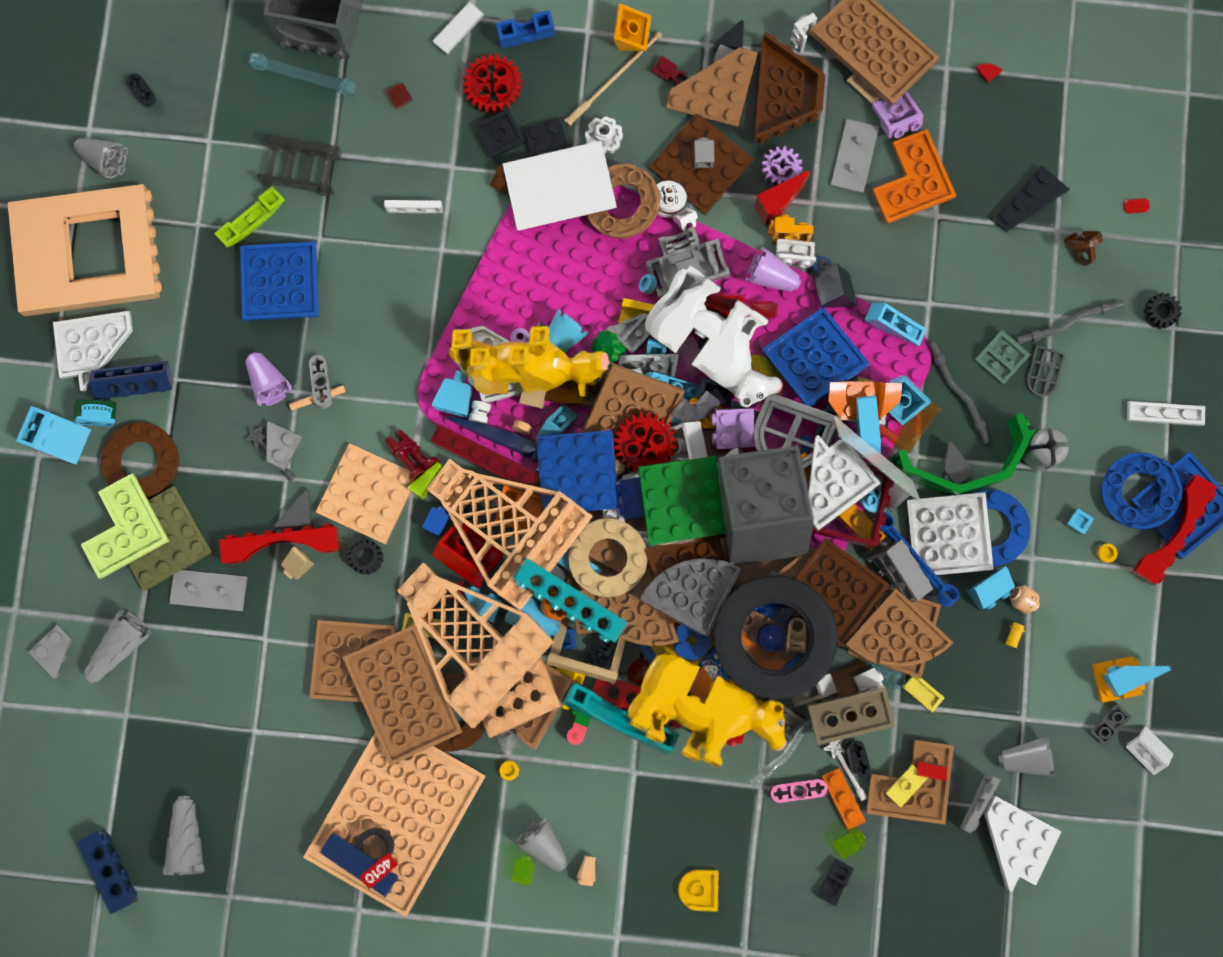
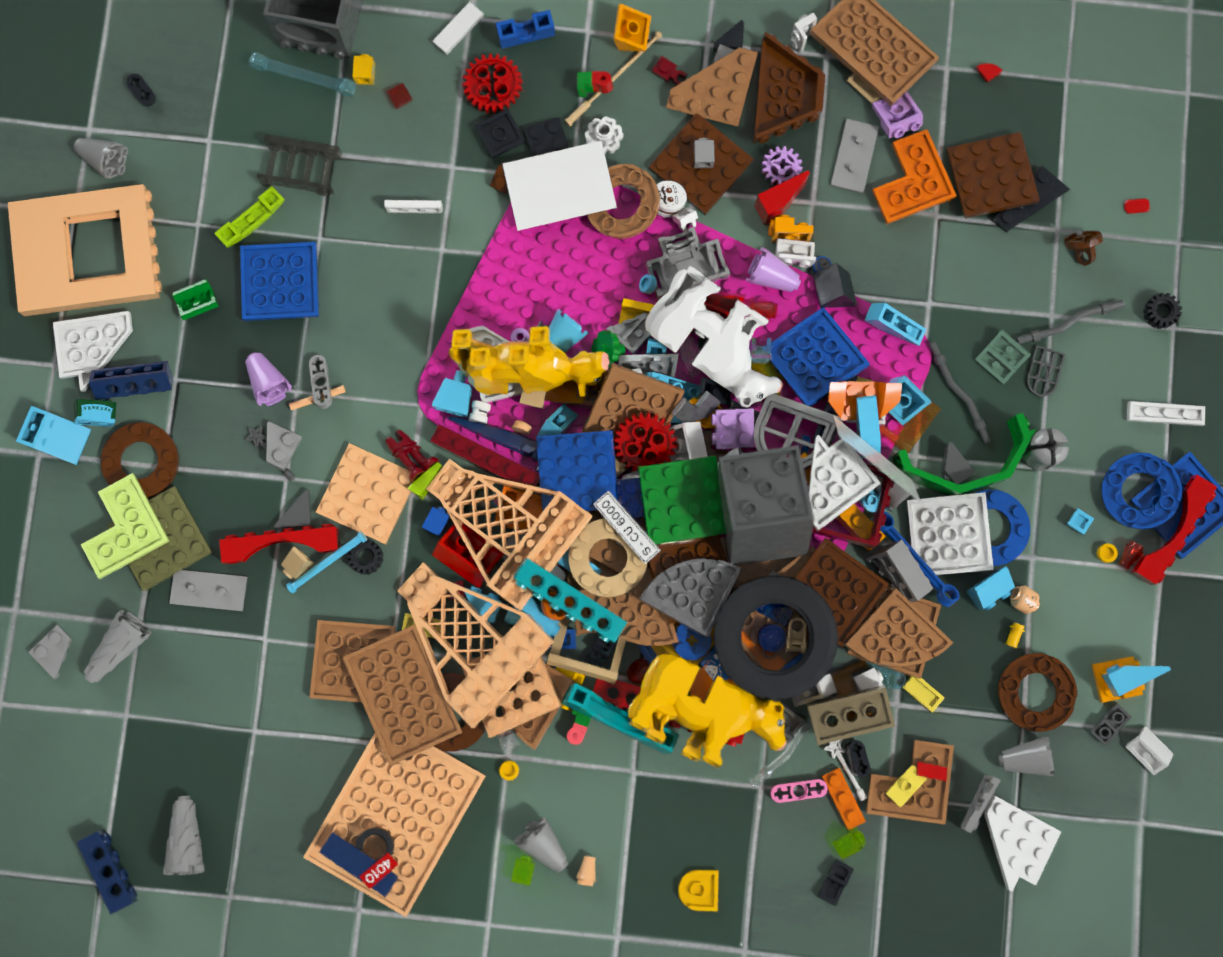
(195, 299): none -> green bracket
(292, 587): none -> medium azure bar
(363, 69): none -> yellow brick
(594, 82): none -> leg
(627, 527): none -> white tile
(760, 354): none -> clear light blue window
(992, 175): none -> reddish brown plate
(1064, 695): none -> reddish brown plate
(1131, 554): none -> clear red cone

